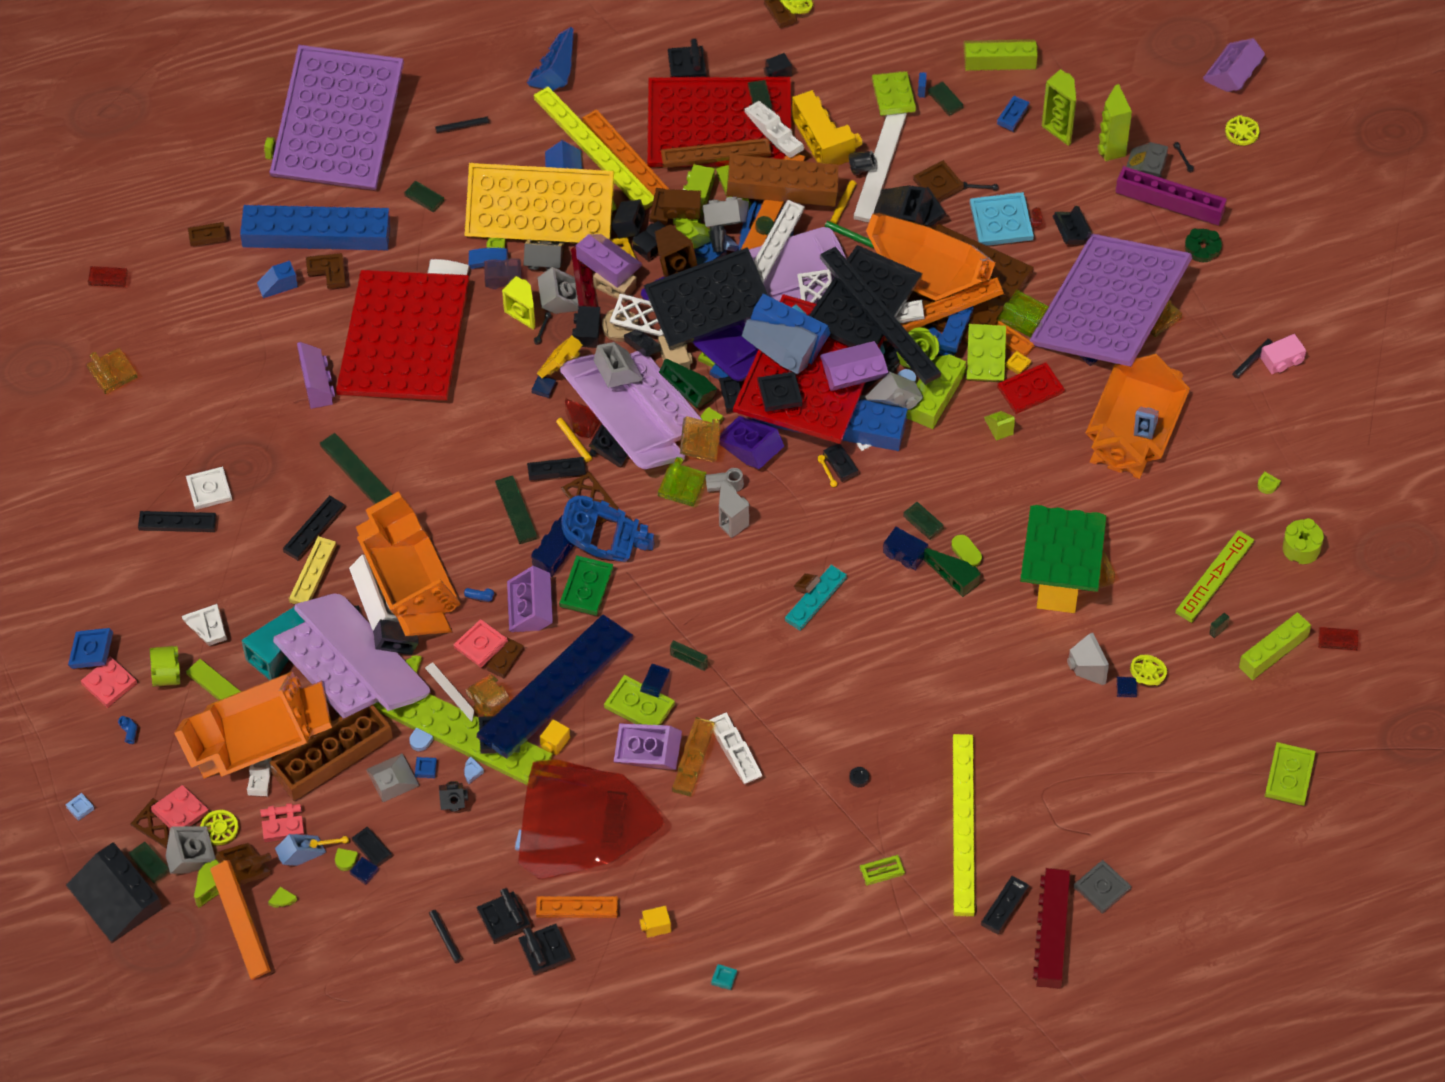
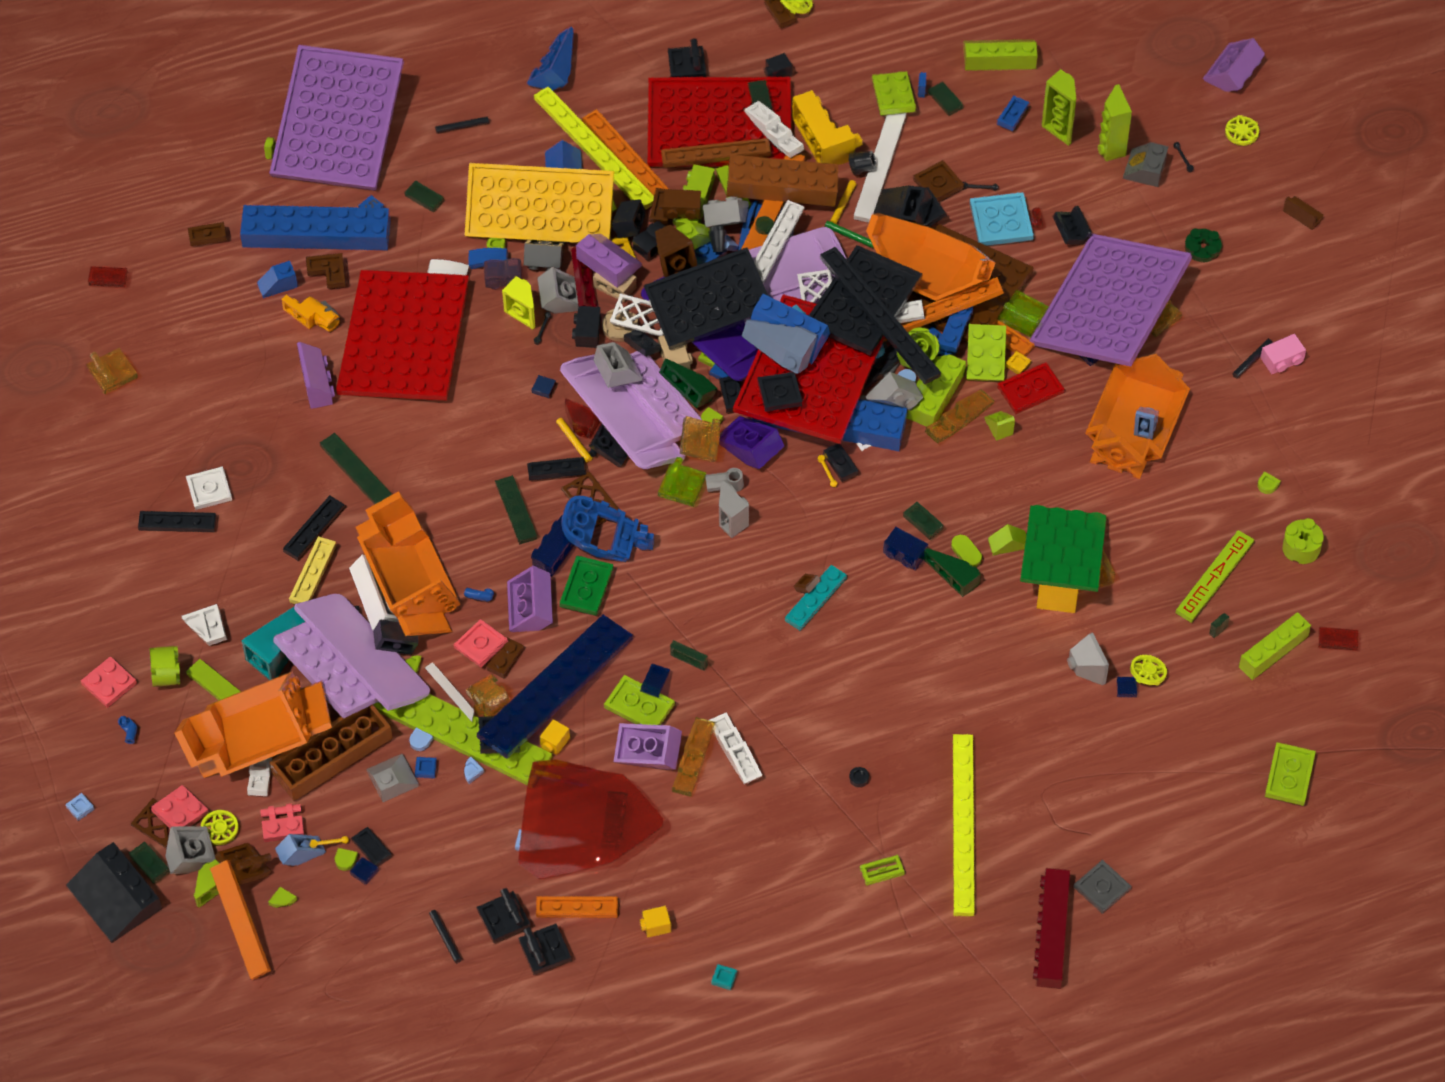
(90, 648): blue plate -> none
(311, 312): none -> light orange plate
(371, 202): none -> blue tile
(452, 796): black brick -> none
(563, 353): yellow plate -> none
(854, 365): medium lavender slope -> none
(960, 416): none -> clear yellow slope
(1005, 905): black plate -> none
(1007, 540): none -> lime slope
(1171, 195): magenta brick -> none
(1302, 212): none -> reddish brown panel

